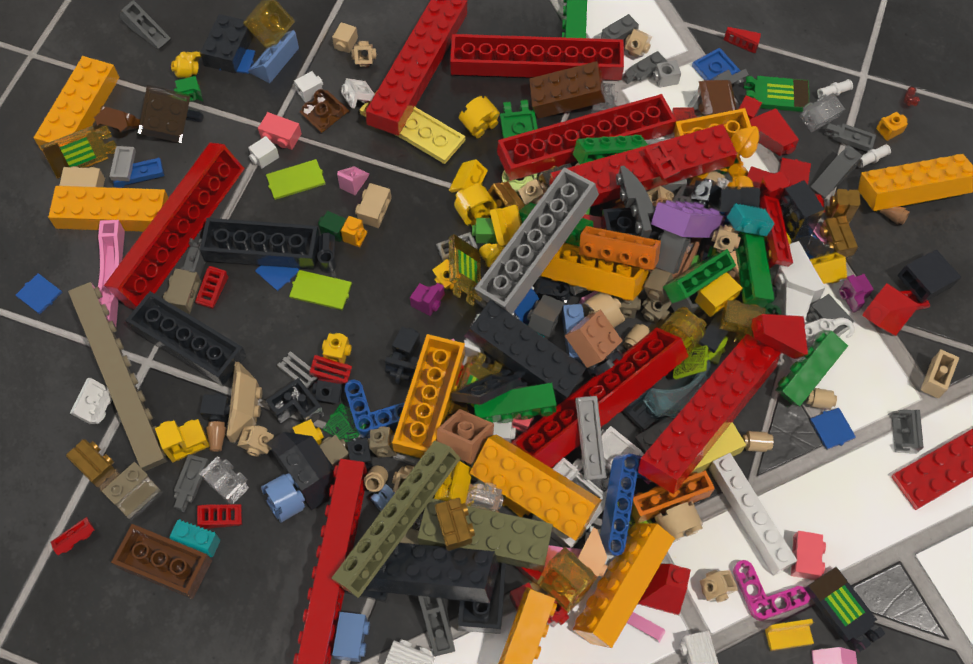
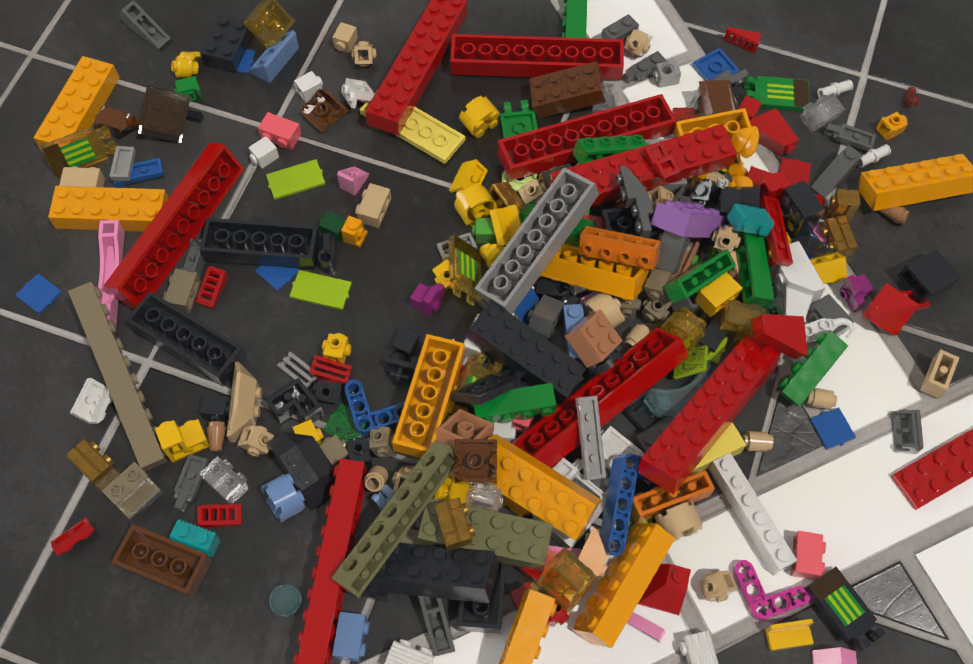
(285, 600): none -> clear light blue hair
(475, 461): none -> reddish brown slope

